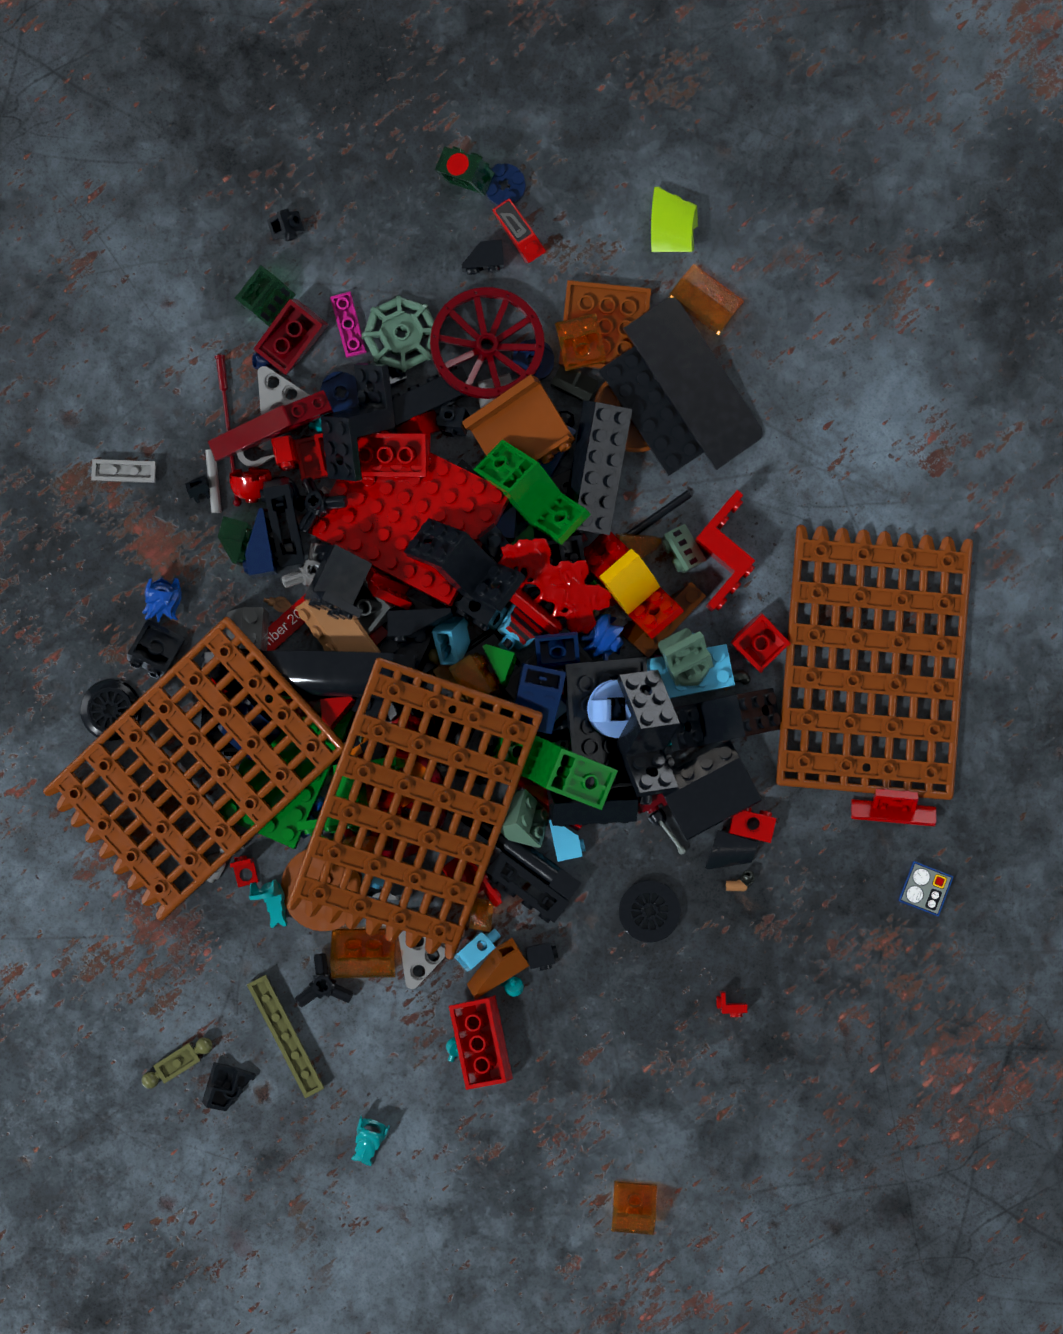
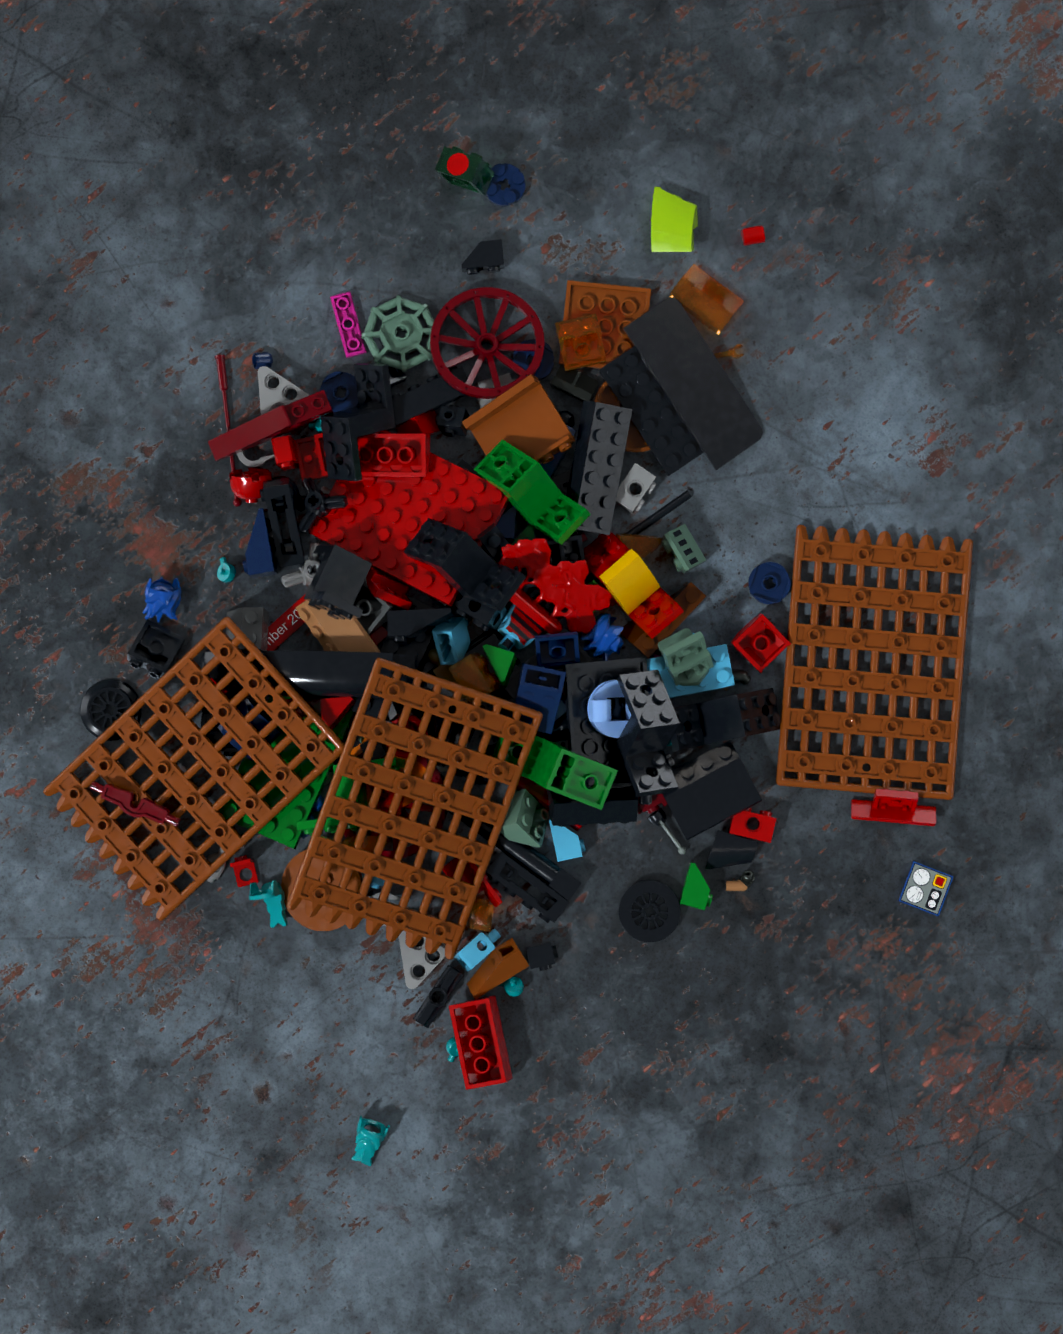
(123, 471): light grey plate -> none
(124, 800): none -> dark red piece
(177, 1063): olive plate -> none
(198, 487): black tile -> none
(213, 482): light grey piece -> none
(225, 1085): black slope -> none
(226, 571): none -> teal piece
(234, 538): clear green slope -> none
(264, 295): clear green slope -> none
(280, 604): medium nougat piece -> none
(285, 225): black brick -> none
(285, 1036): olive plate -> none
(290, 336): dark red slope -> none
(314, 991): black bush -> none
(361, 955): clear orange slope -> none
(430, 1008): none -> black piece
(519, 231): slope -> none
(634, 1208): clear orange slope -> none
(638, 476): none -> light grey brick
(695, 889): none -> green slope
(725, 551): red bracket -> none
(730, 353): none -> clear orange hand
(733, 1009): red bracket -> none
(753, 235): none -> red brick
(758, 588): none -> dark blue plate

